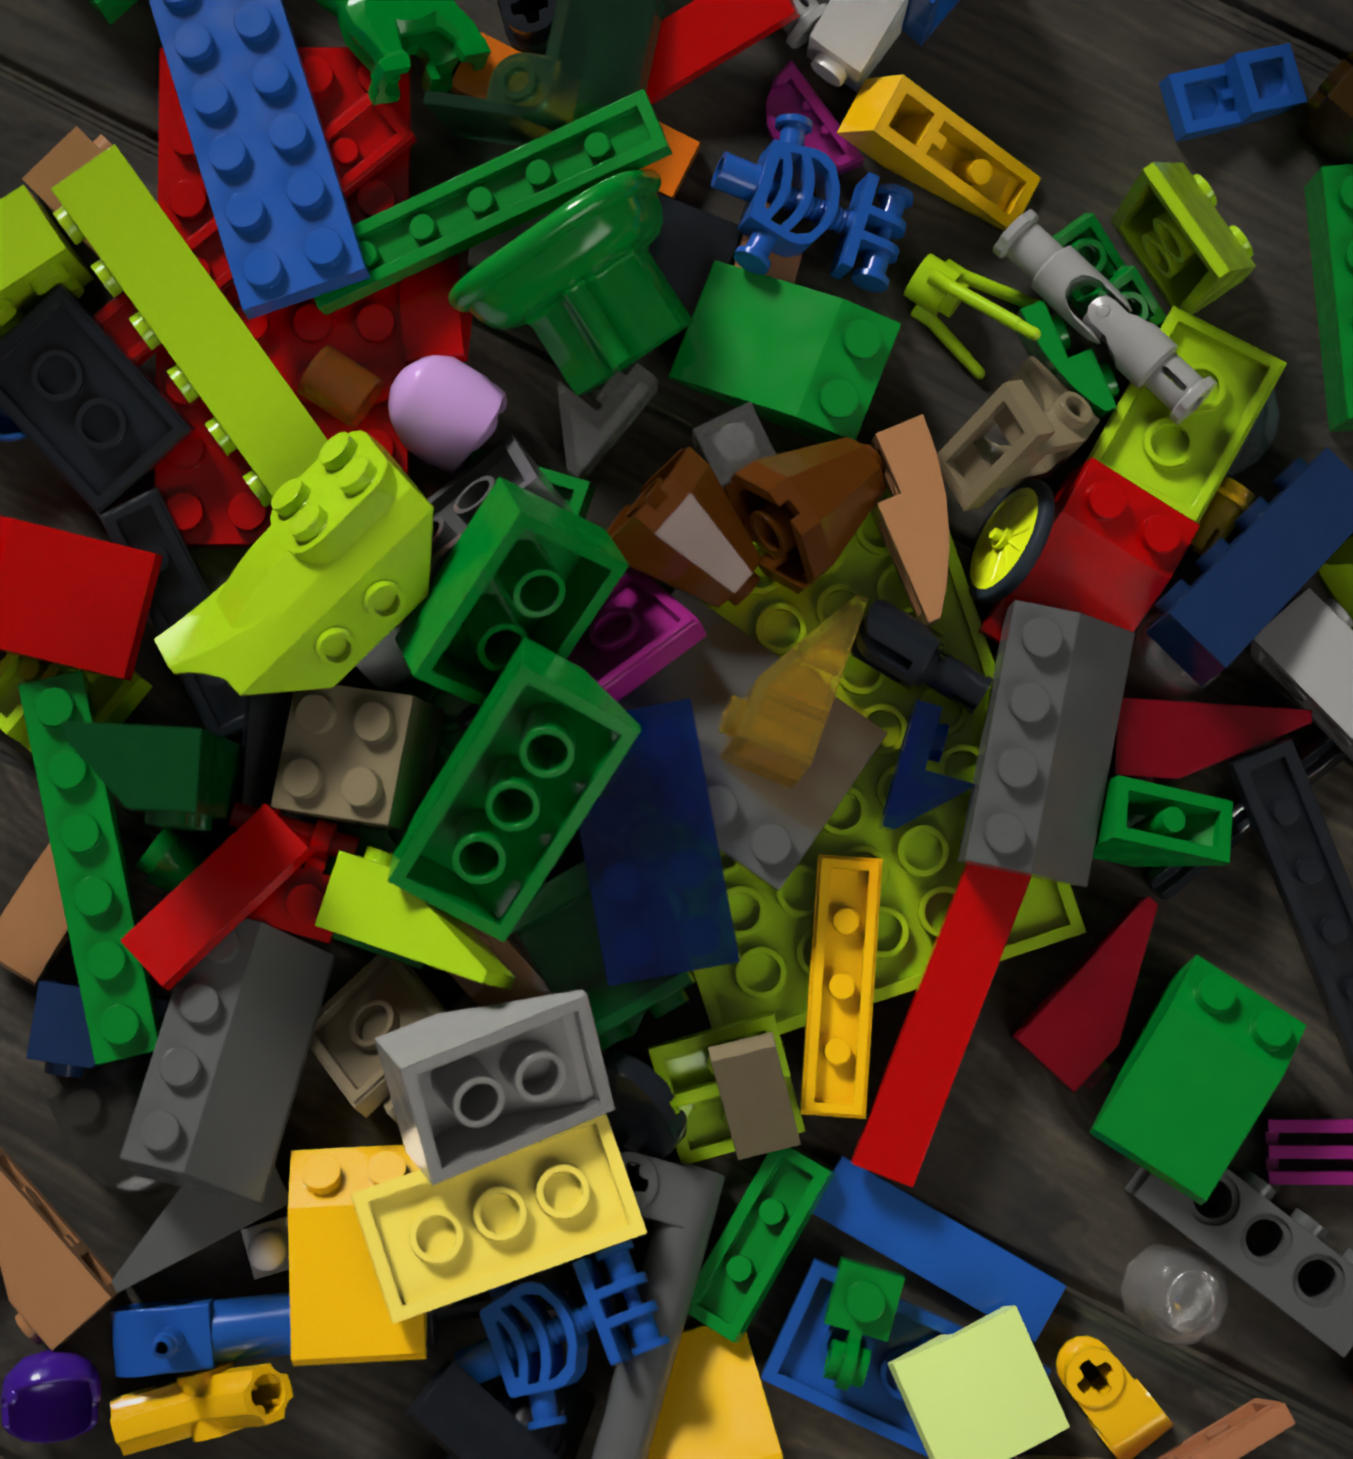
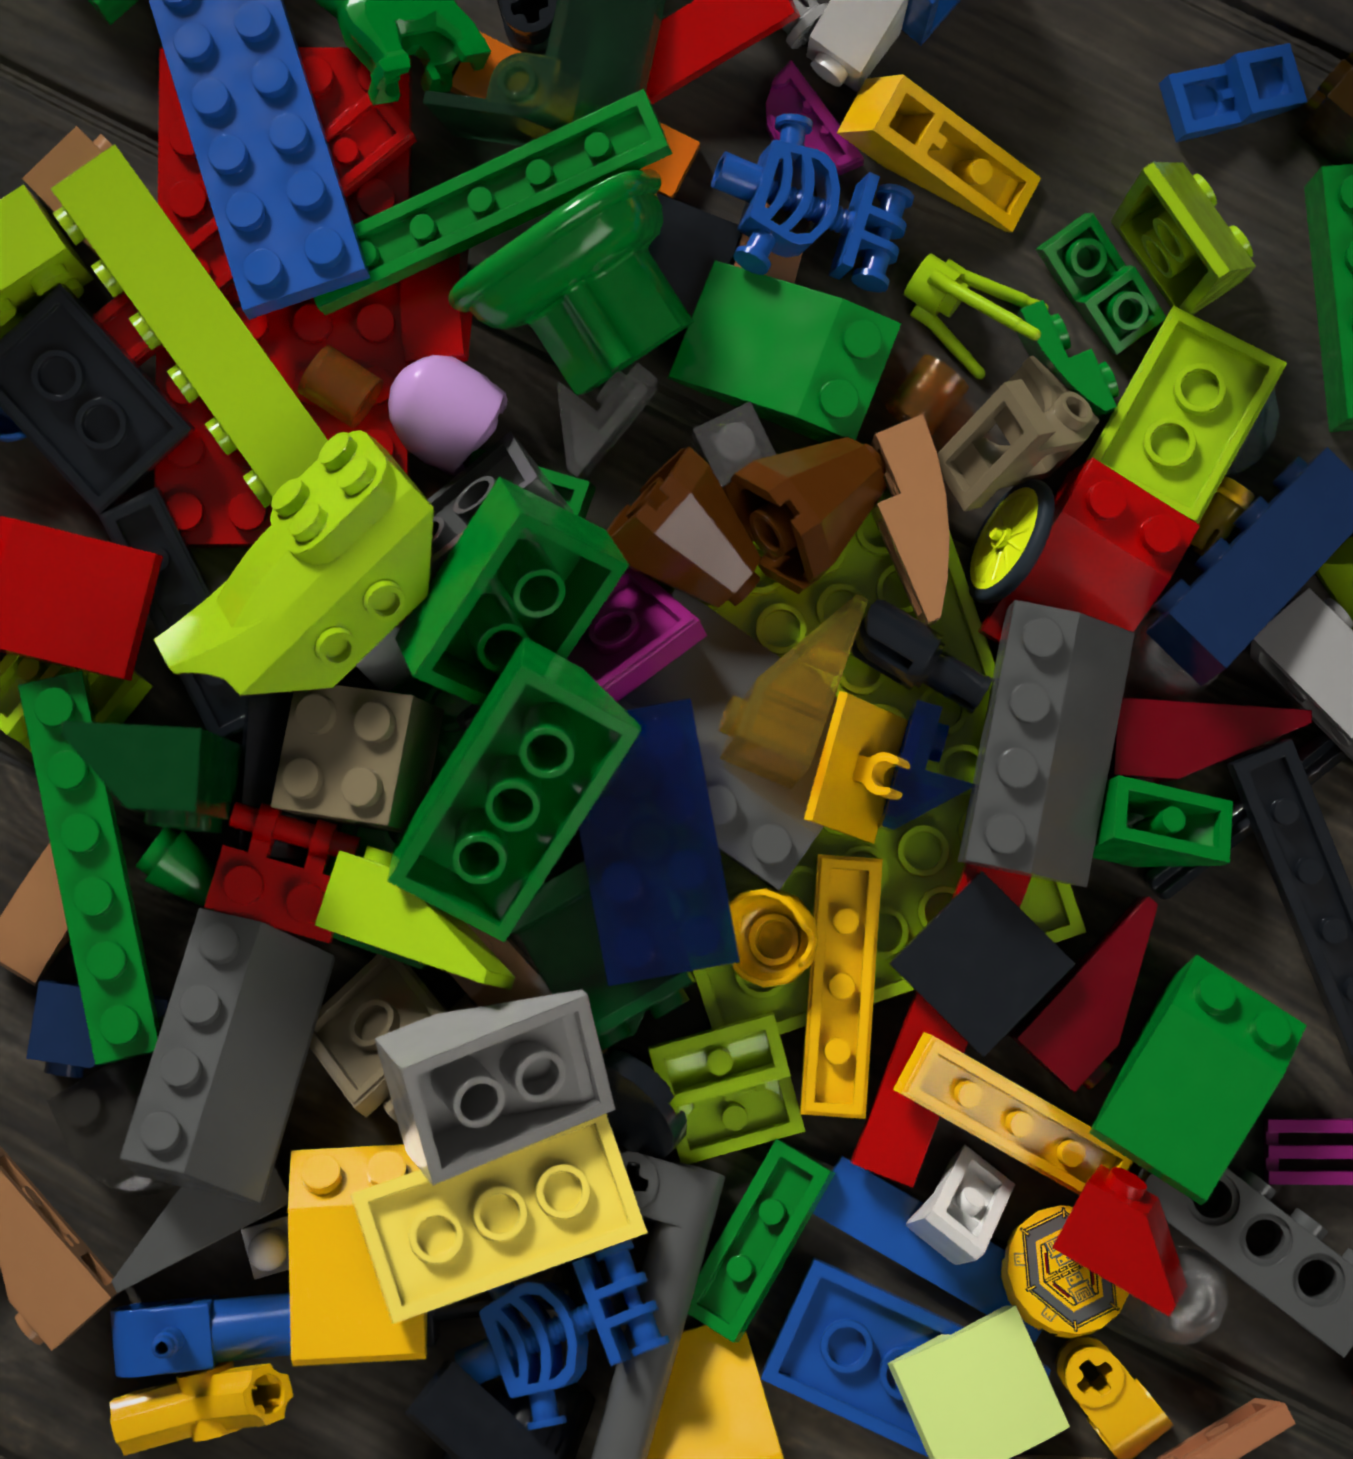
(50, 1397): dark purple hair -> none
(216, 897): red tile -> none
(754, 1095): dark tan tile -> none
(773, 936): none -> yellow hair
(857, 768): none -> yellow piece
(863, 1304): green plate -> none
(928, 390): none -> clear orange beam
(963, 1208): none -> white slope
(981, 963): none -> black tile
(1004, 1114): none -> yellow tile
(1051, 1287): none -> tile
(1124, 1238): none -> red slope
(1136, 346): light grey piece -> none

